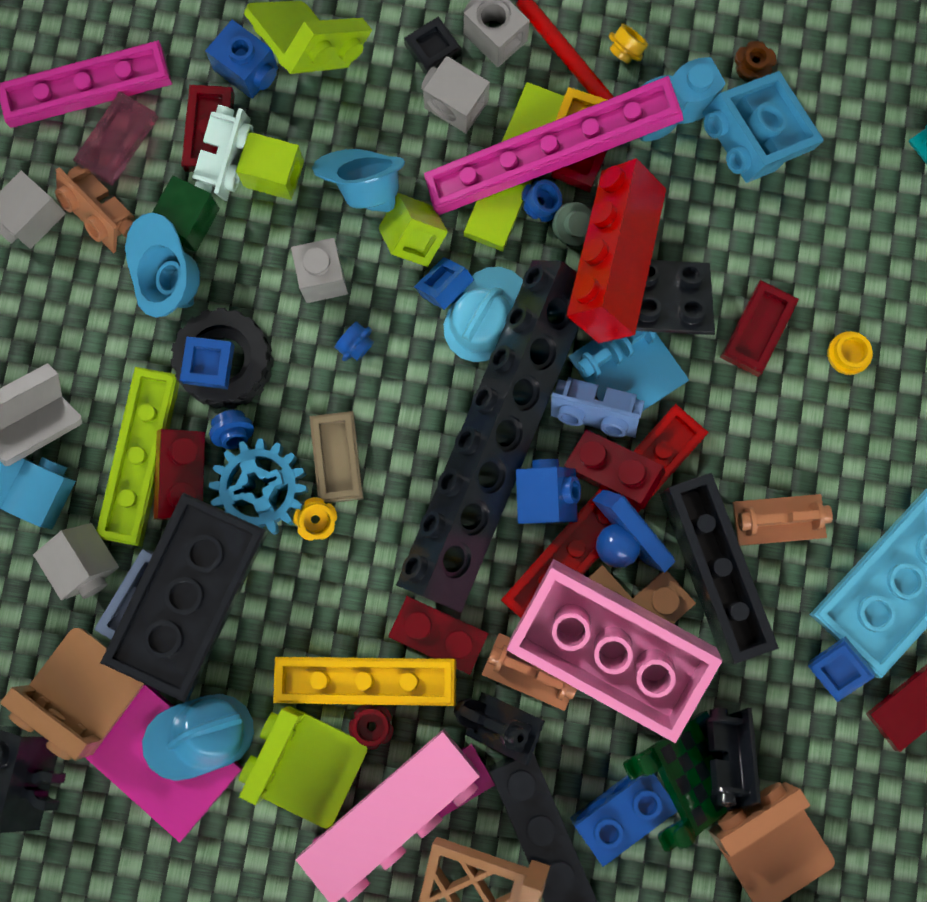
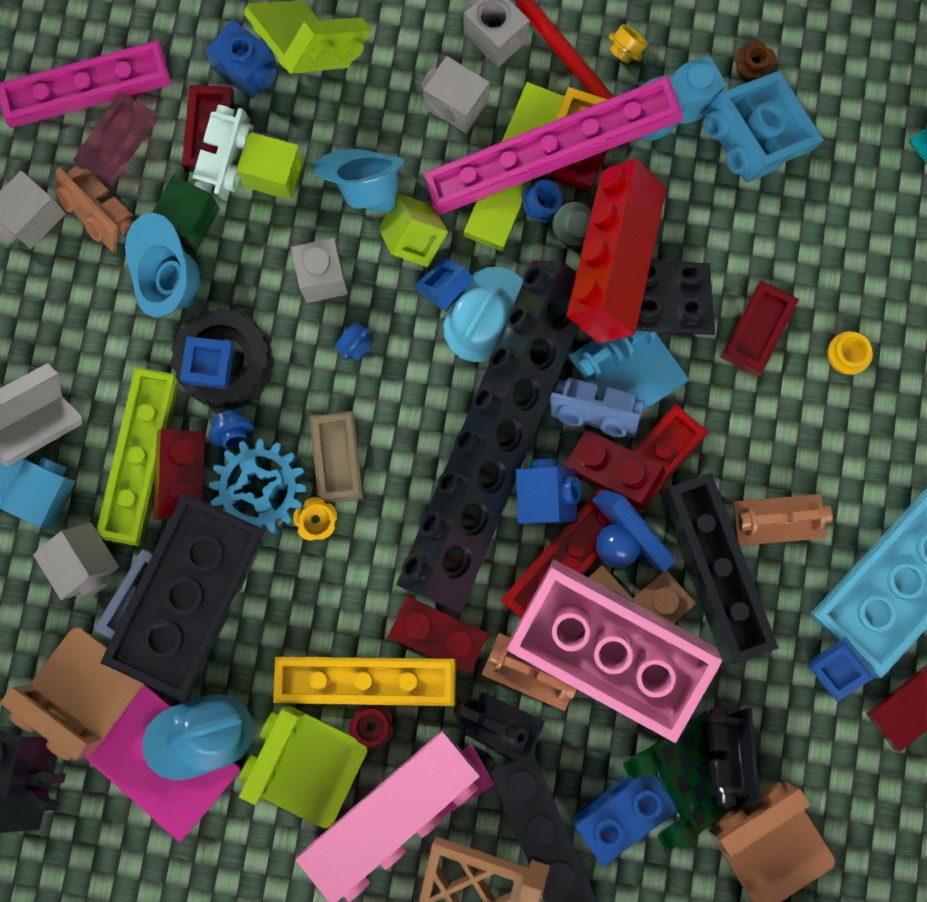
(432, 44): black tile -> none

